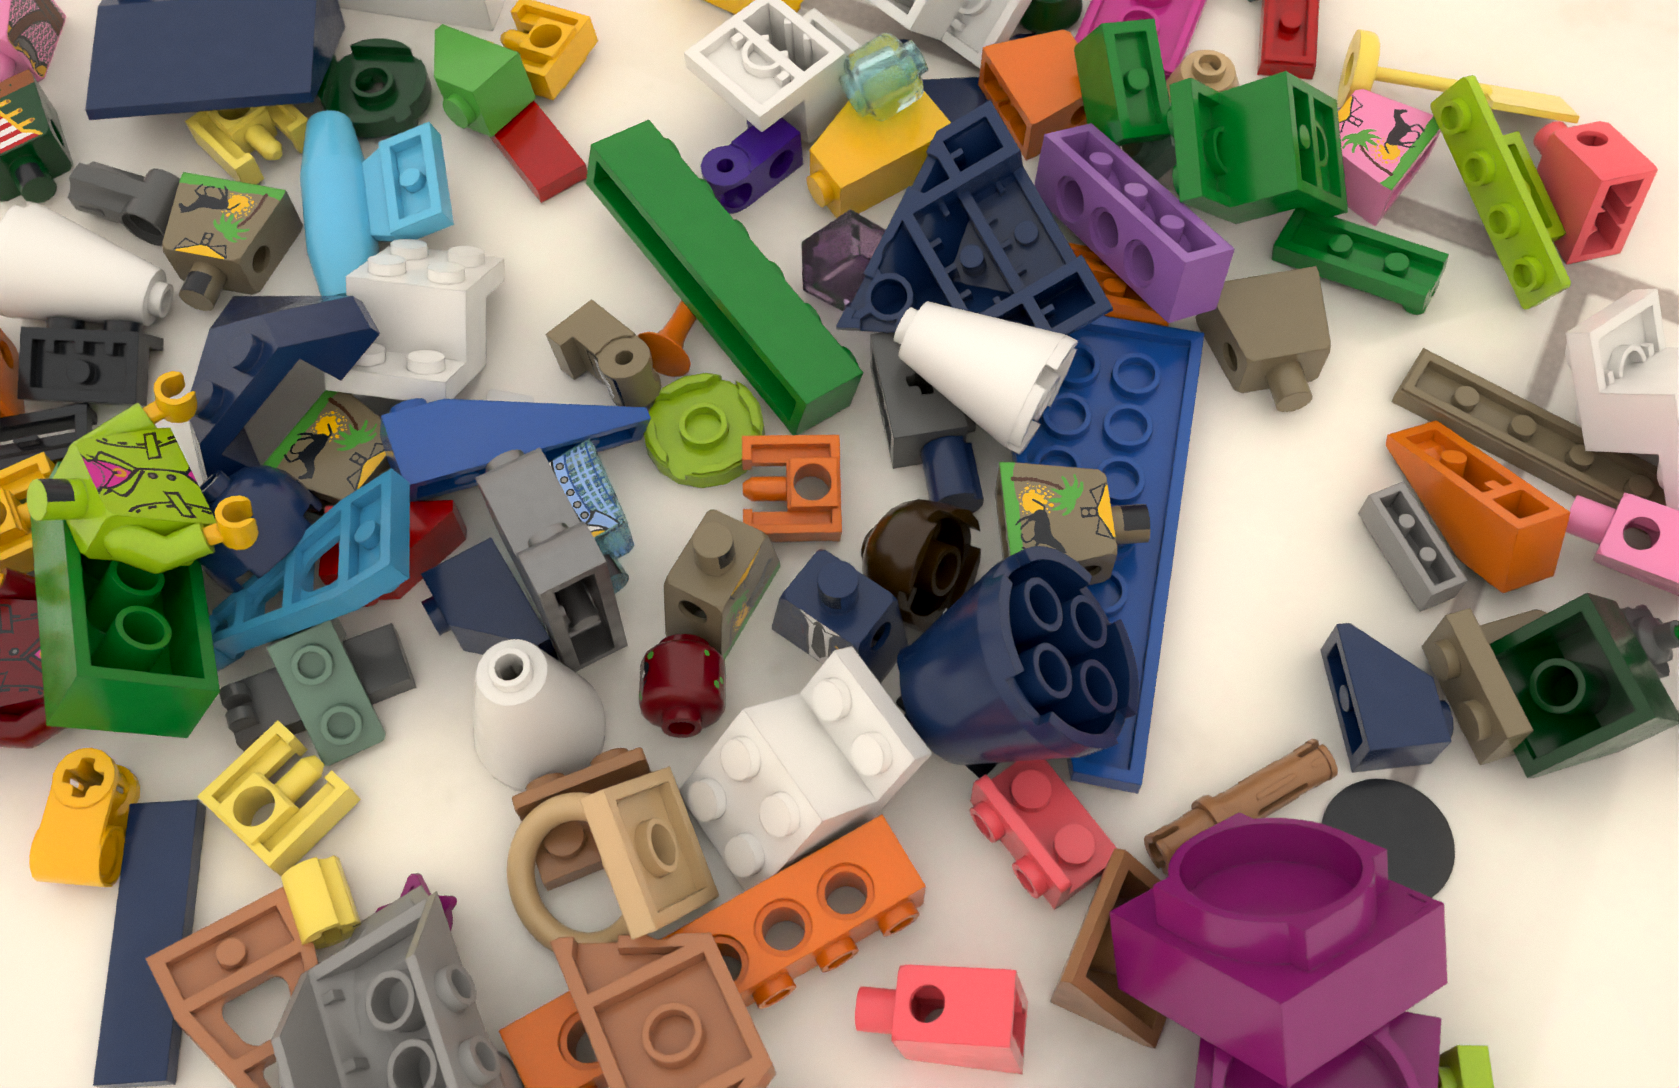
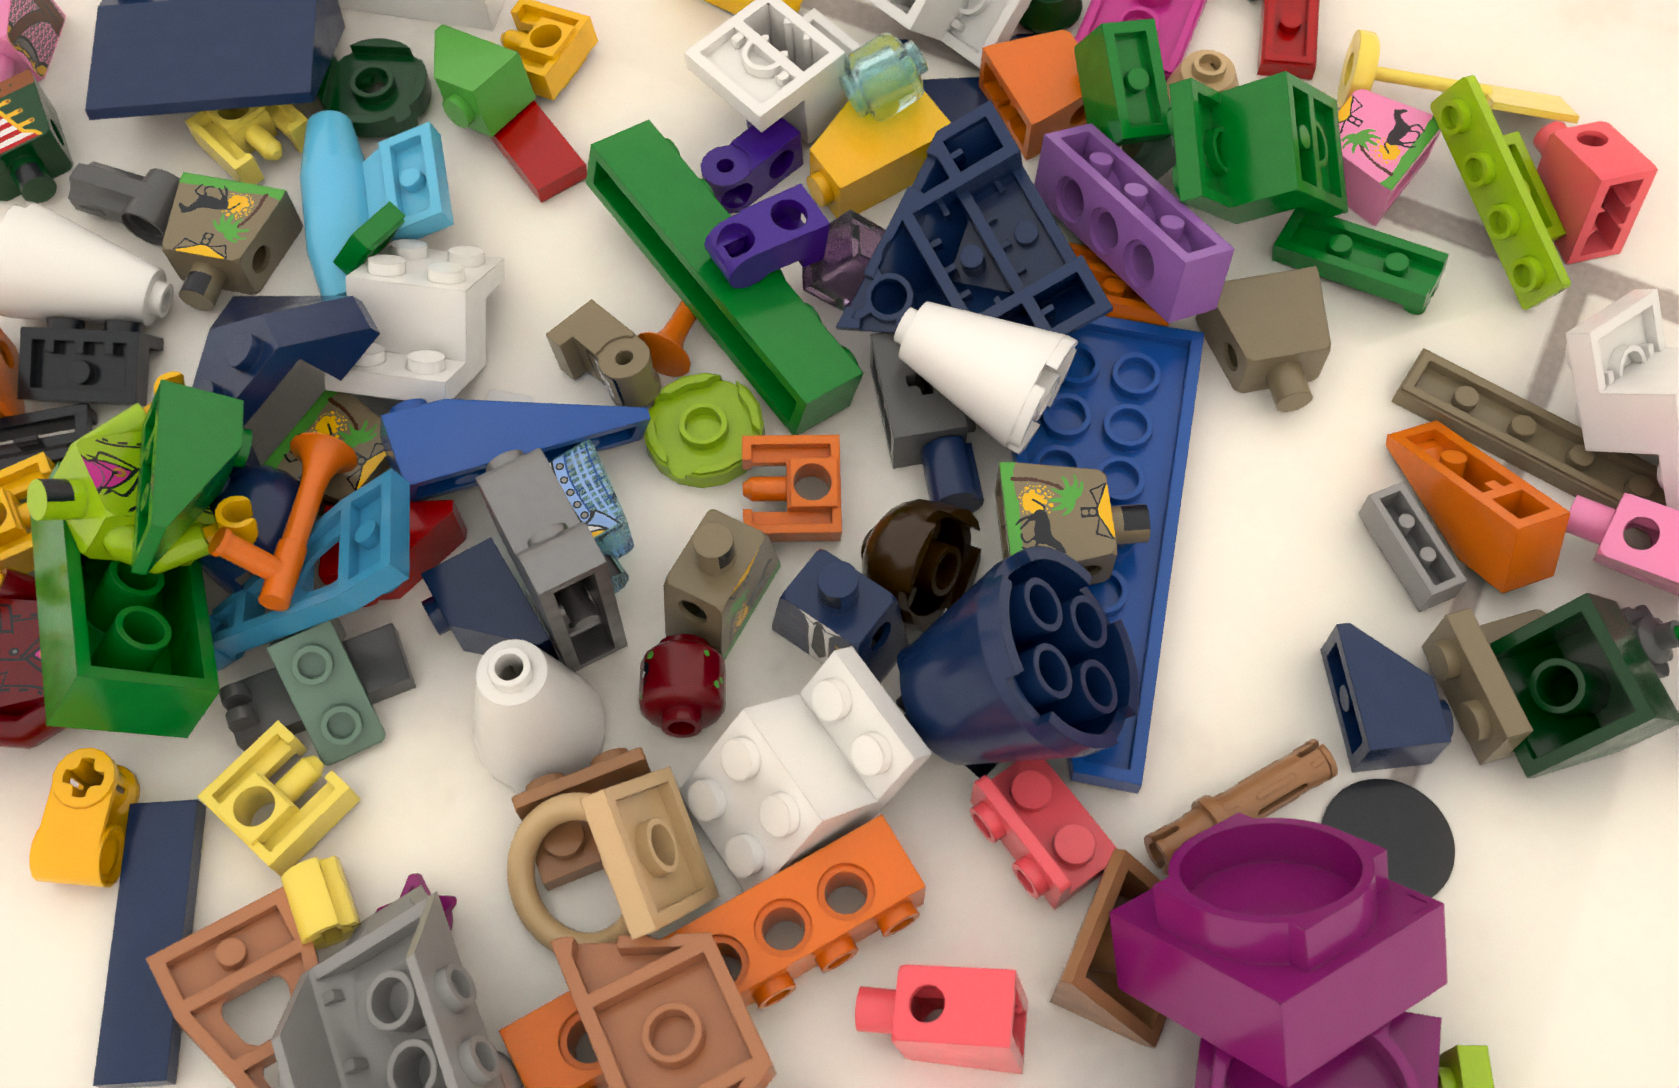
(183, 464): none -> green slope
(321, 459): none -> orange piece
(370, 238): none -> green tile
(769, 237): none -> dark purple leg

